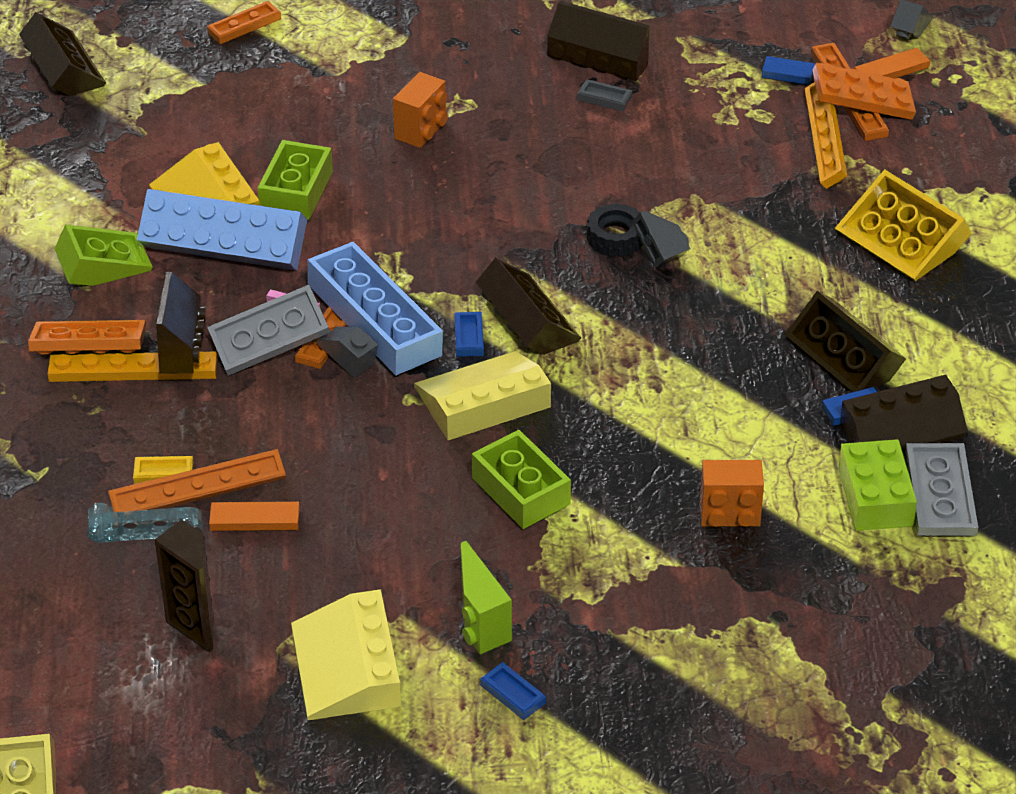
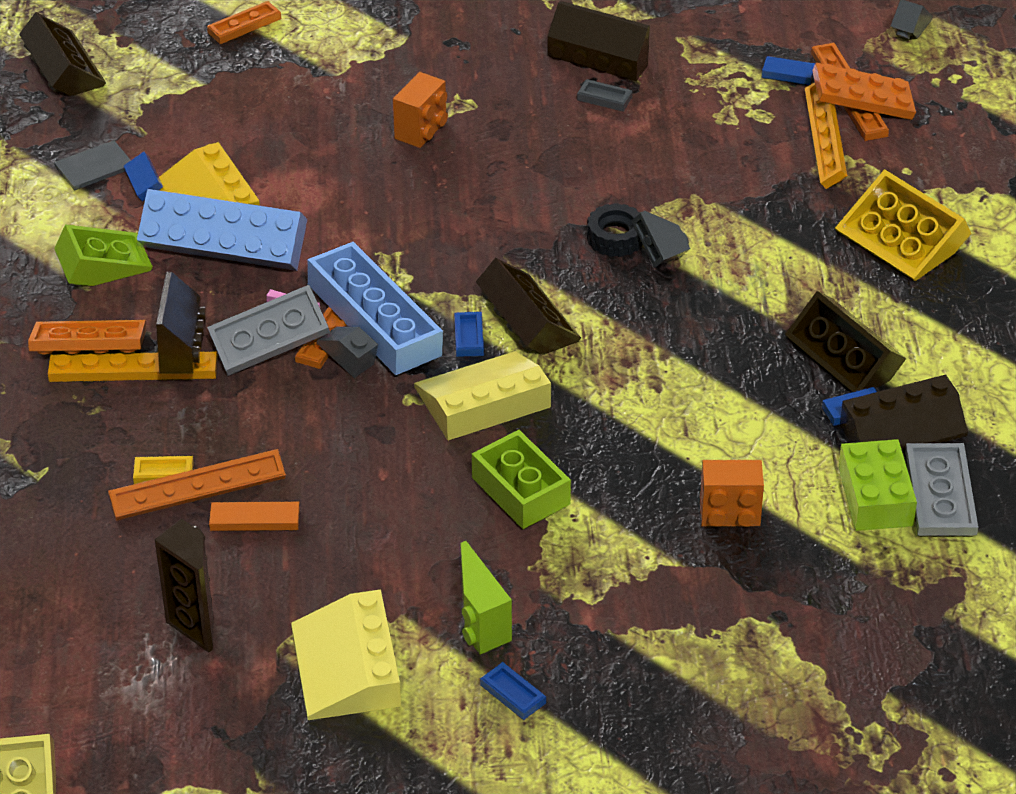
(93, 165): none -> dark grey piece
(102, 520): clear light blue beam -> none
(142, 175): none -> blue tile
(296, 177): lime brick -> none
(897, 64): orange tile -> none

